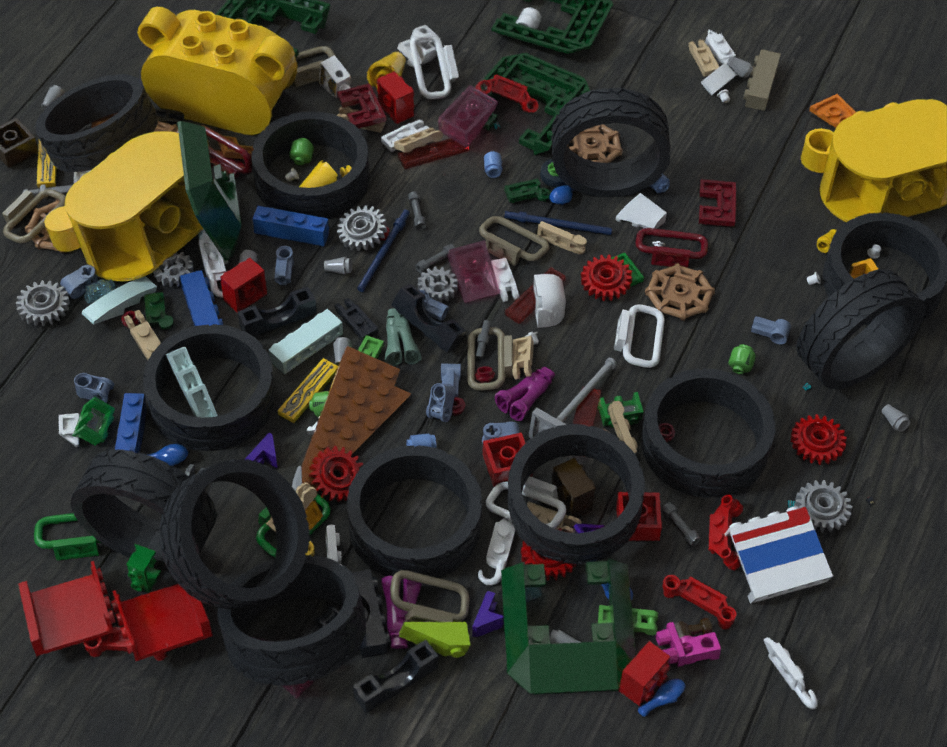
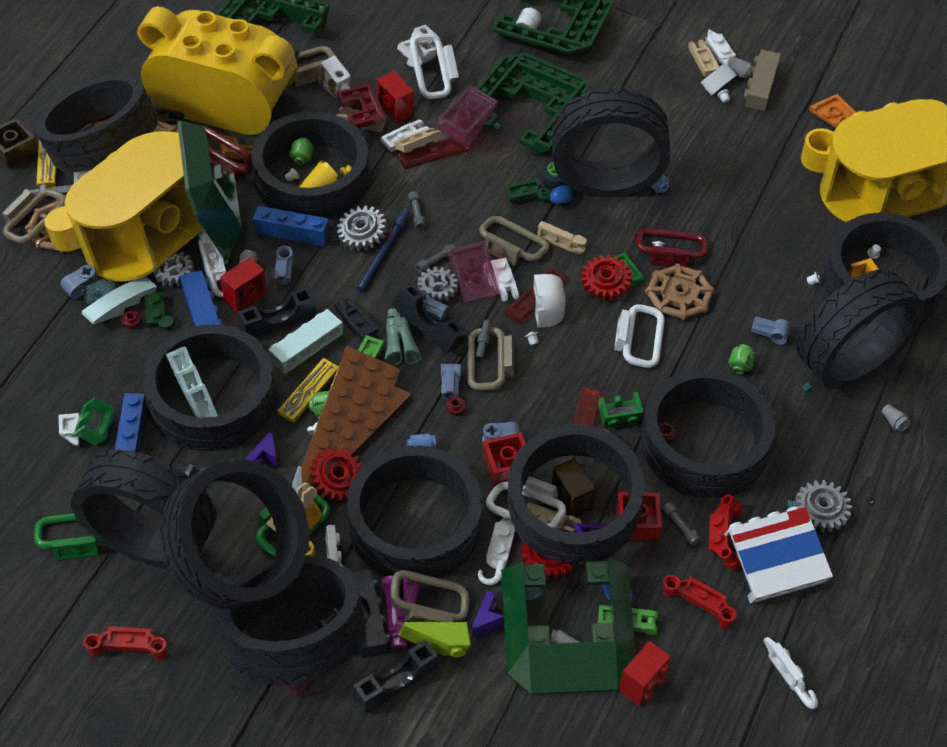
(42, 303): light grey gear -> none
(53, 93): light grey cone -> none
(67, 612): red panel -> none
(91, 386): sand blue piece -> none
(141, 569): green window -> none
(143, 334): tan hinge -> none
(160, 621): red panel -> none
(171, 454): blue piece -> none
(339, 347): light grey cone -> none
(340, 265): light grey cone -> none
(384, 66): yellow cone -> none
(441, 403): sand blue piece -> none
(485, 374): dark red plate -> none
(493, 164): medium blue brick -> none
(509, 90): red plate -> none
(522, 356): tan hinge -> none
(524, 217): dark blue bar -> none
(524, 394): magenta piece -> none
(542, 421): light grey tile -> none
(600, 144): medium nougat plate -> none
(621, 425): tan hinge -> none
(642, 213): white slope -> none
(665, 694): blue piece -> none
(689, 649): dark pink hips -> none
(726, 203): dark red plate -> none
(824, 241): yellow cone -> none
(830, 442): red gear -> none

